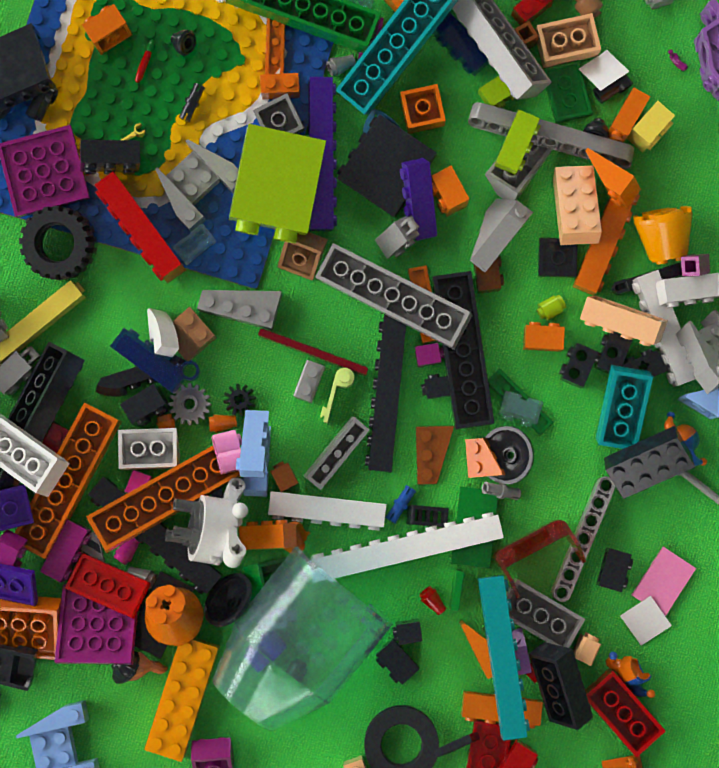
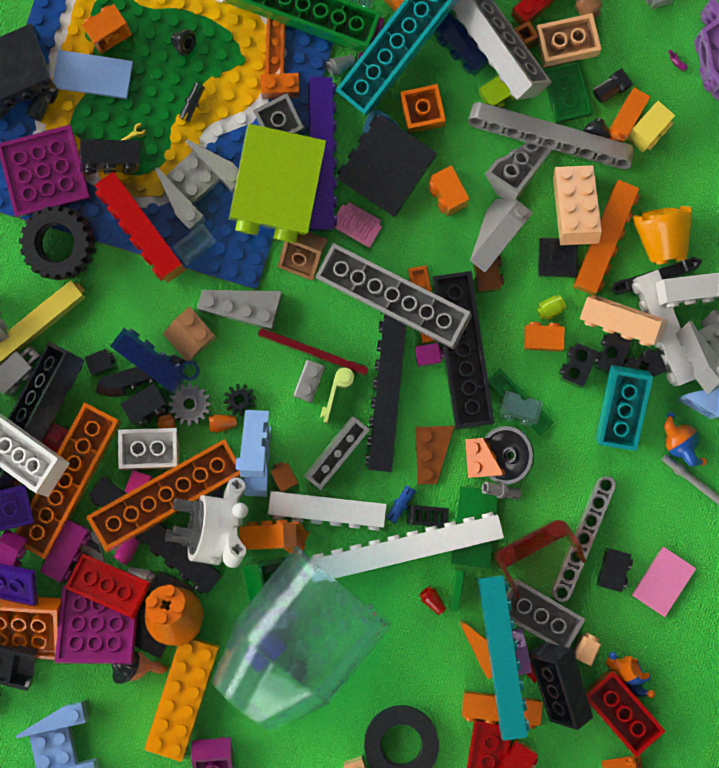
(93, 74): none -> light blue tile
(100, 362): none -> black brick
(145, 60): red piece -> none
(162, 333): white slope -> none
(227, 450): bright pink brick -> none
(228, 600): black dish -> none
(358, 224): none -> bright pink window
(396, 661): black brick -> none
(398, 236): light grey brick -> none
(407, 631): black brick -> none
(419, 196): dark purple brick -> none
(435, 387): black brick -> none
(457, 744): black tile -> none
(517, 142): lime brick -> none
(603, 70): white sticker -> none
(619, 183): orange slope -> none
(645, 620): white sticker -> none
(649, 462): black brick -> none
(695, 265): brick -> none

